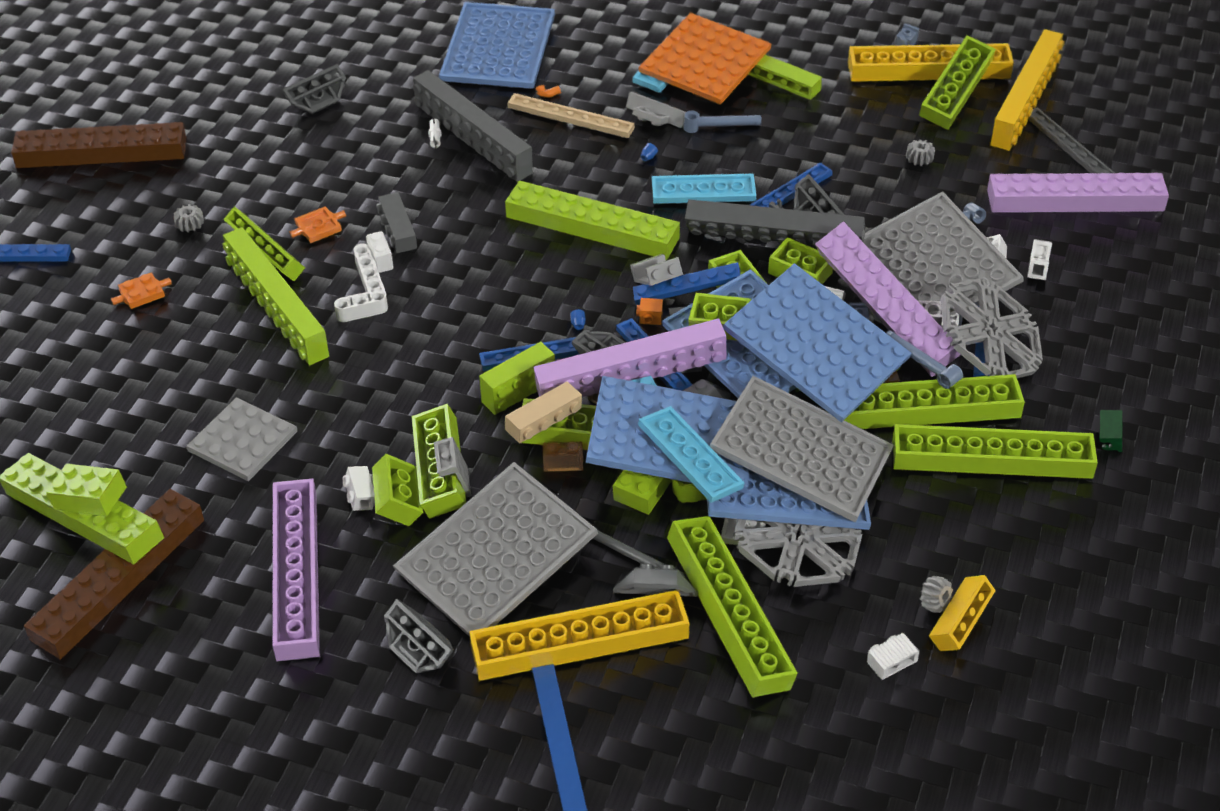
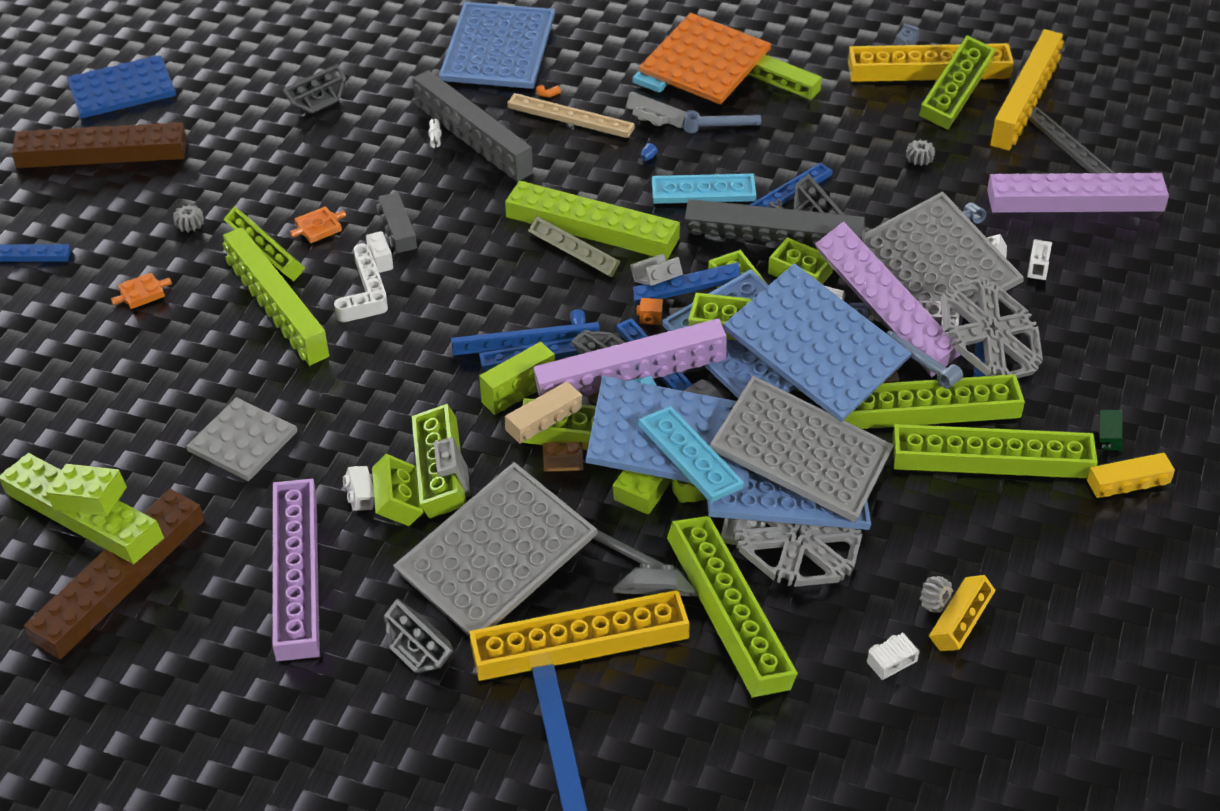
(121, 86): none -> blue plate
(512, 339): none -> blue tile
(574, 246): none -> olive plate
(1130, 475): none -> yellow brick

